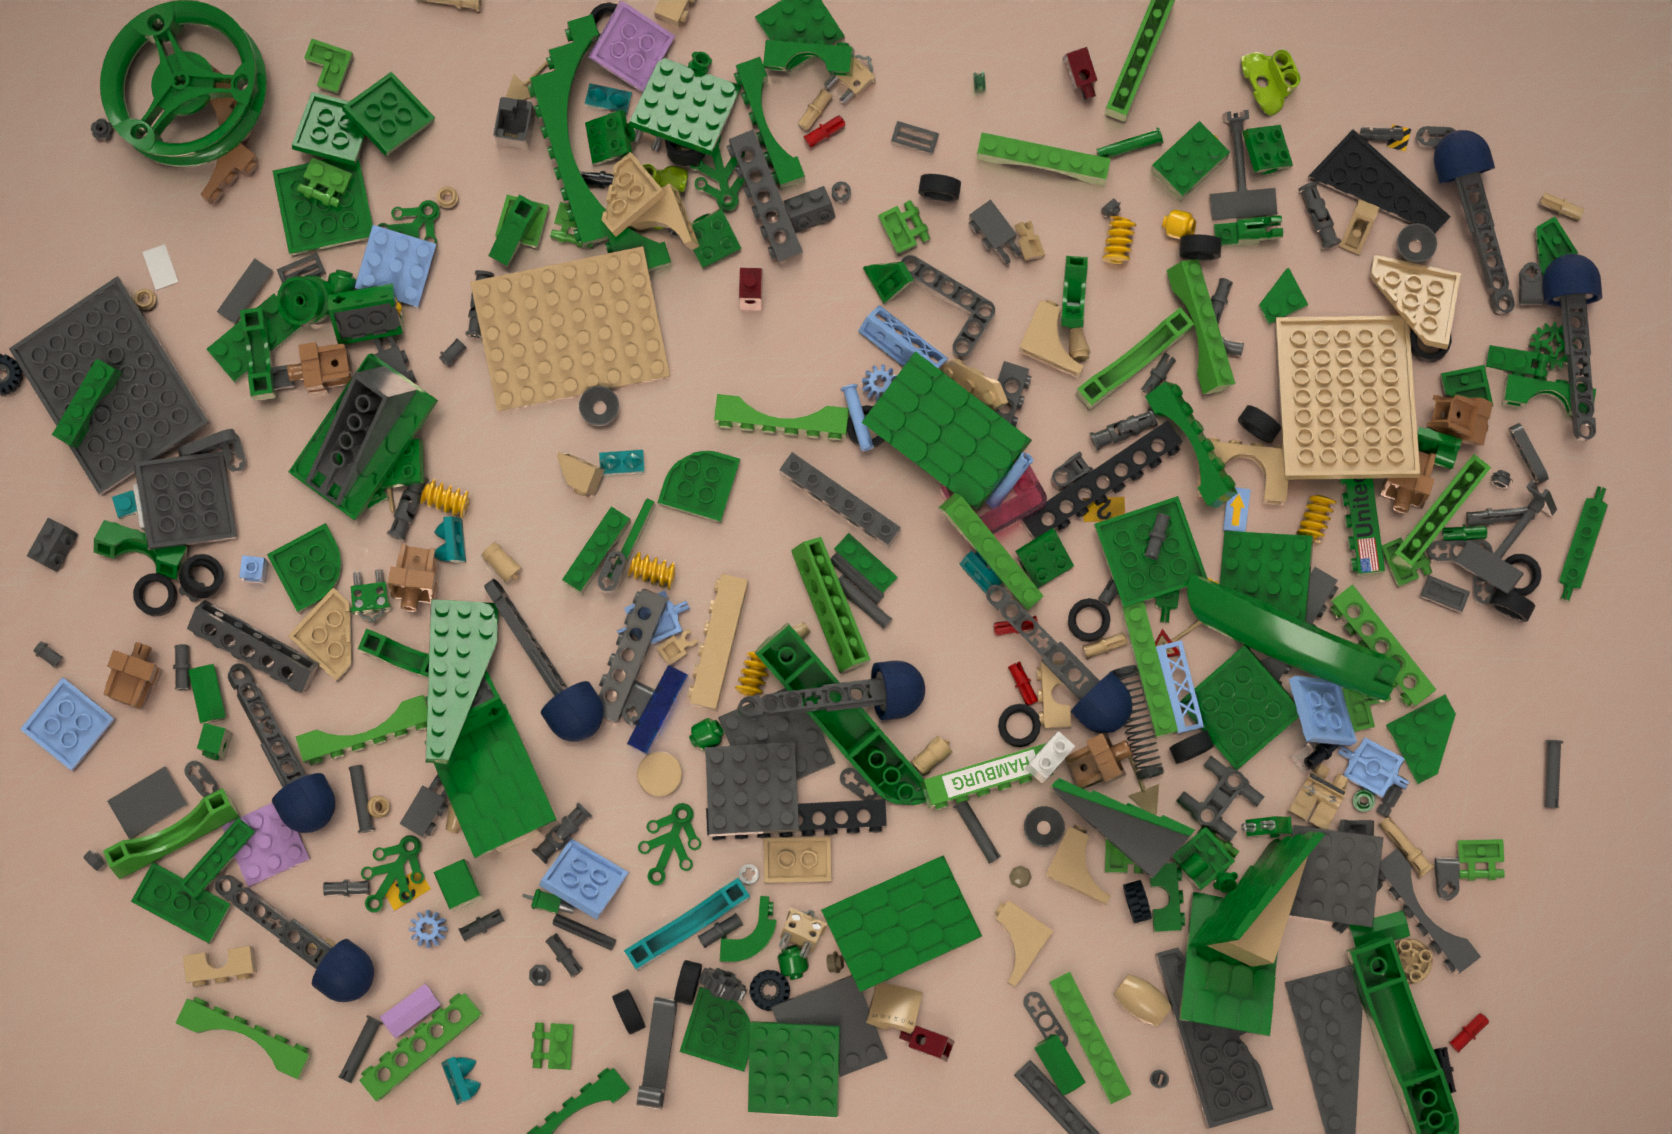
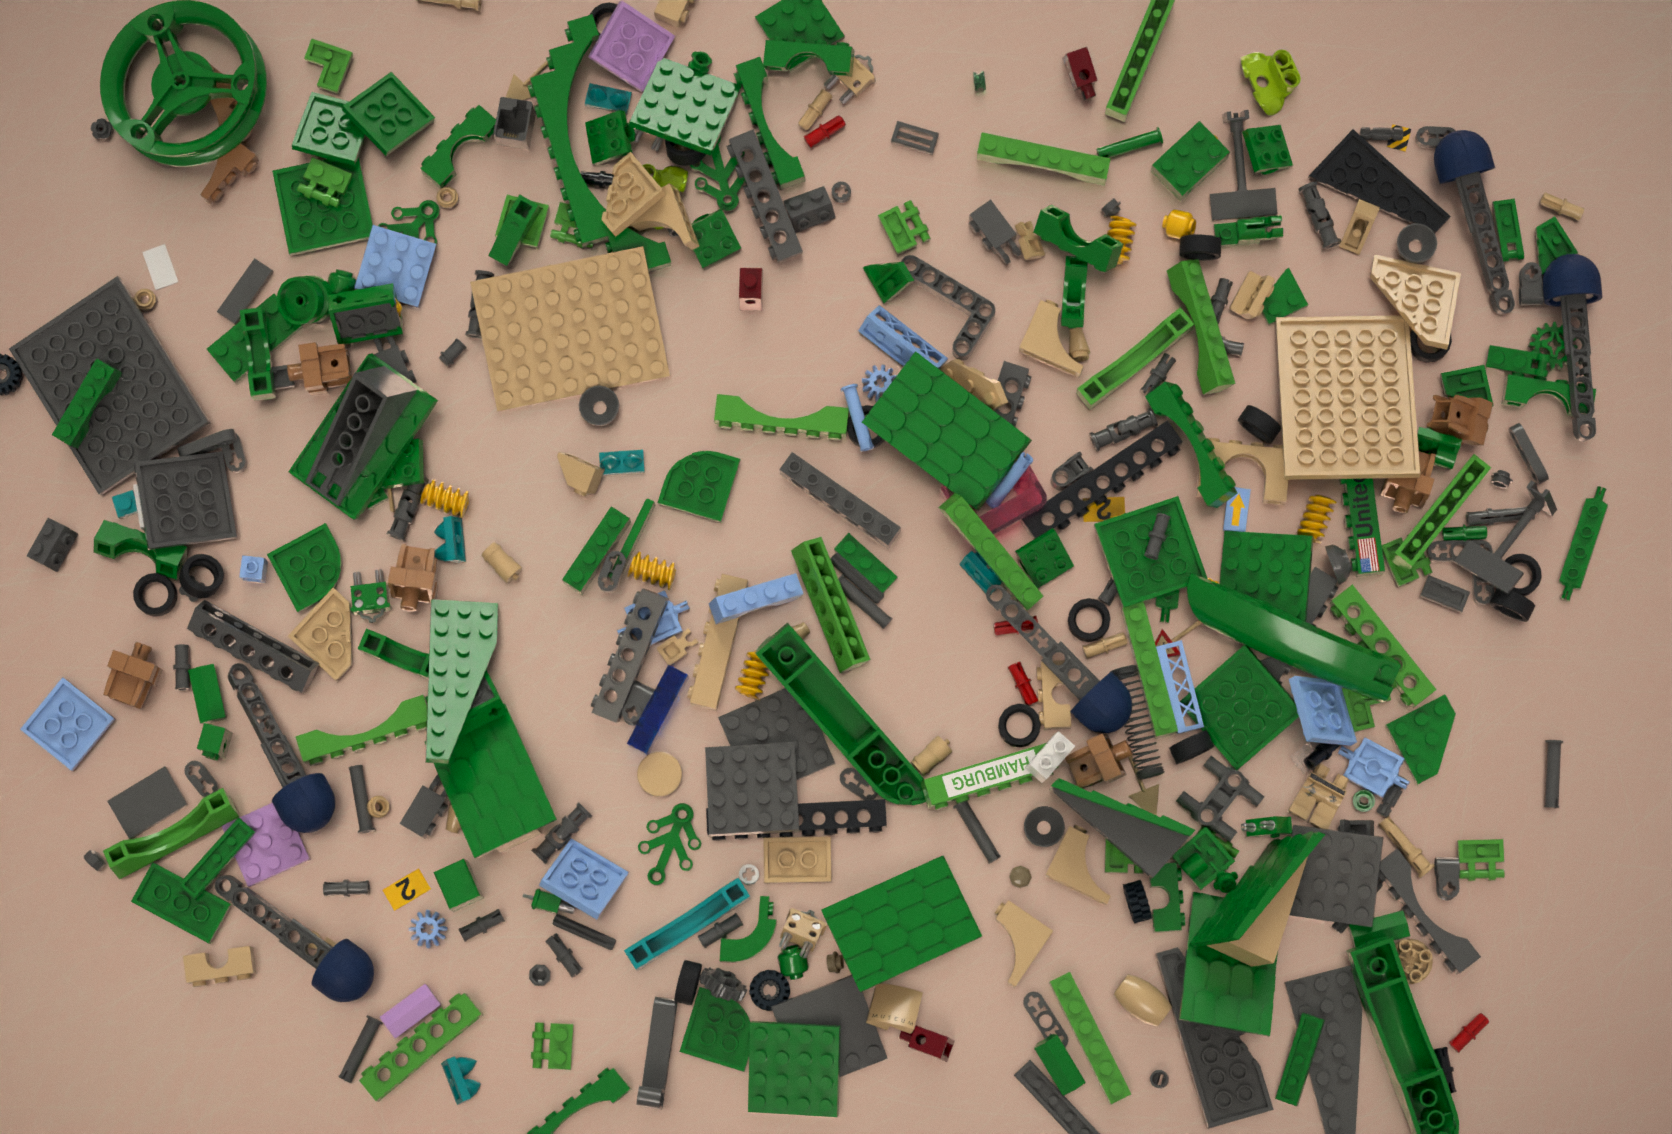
(48, 654): dark grey pin -> none
(286, 1058): bright green arch -> none
(318, 264): dark grey tile -> none
(394, 871): green plant -> none
(477, 126): none -> green arch
(575, 710): piece -> none
(628, 1011): black tyre -> none
(706, 733): green head -> none
(755, 597): none -> light blue arch
(893, 690): piece -> none
(939, 187): black tyre -> none
(1055, 227): none -> green arch
(1251, 295): none -> tan bracket
(1300, 1059): none -> green tile
(1339, 562): none -> dark grey piece
(1508, 229): none -> green plate

